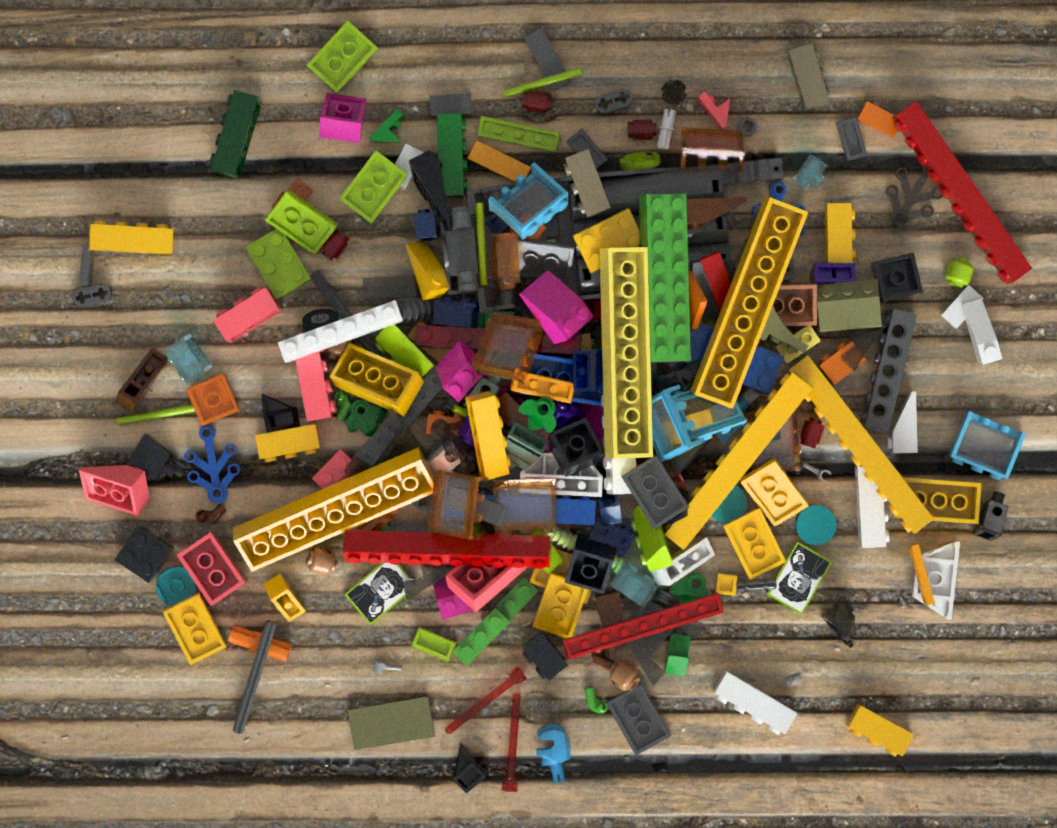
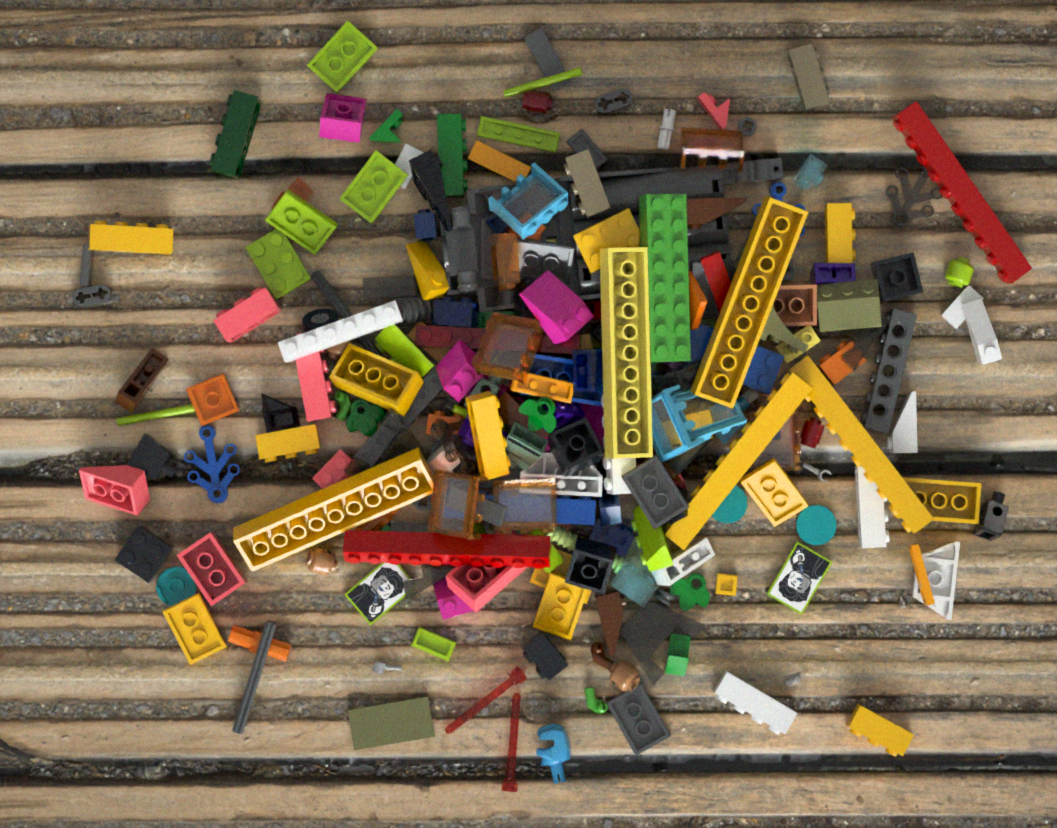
(188, 359): clear light blue brick -> none
(210, 517): reddish brown arm -> none
(284, 597): yellow slope -> none
(334, 245): dark red brick -> none
(450, 104): dark grey tile -> none
(468, 770): black slope -> none
(481, 243): lime bar -> none
(495, 621): bright green bracket -> none
(640, 161): lime tile -> none
(642, 129): dark red brick -> none
(642, 626): red tile -> none
(674, 92): clear smoke gear -> none
(754, 543): yellow plate -> none
(756, 585): dark grey axle -> none
(842, 621): black wedge -> none
(851, 139): dark grey tile -> none
(877, 119): orange tile -> none
(986, 446): window -> none

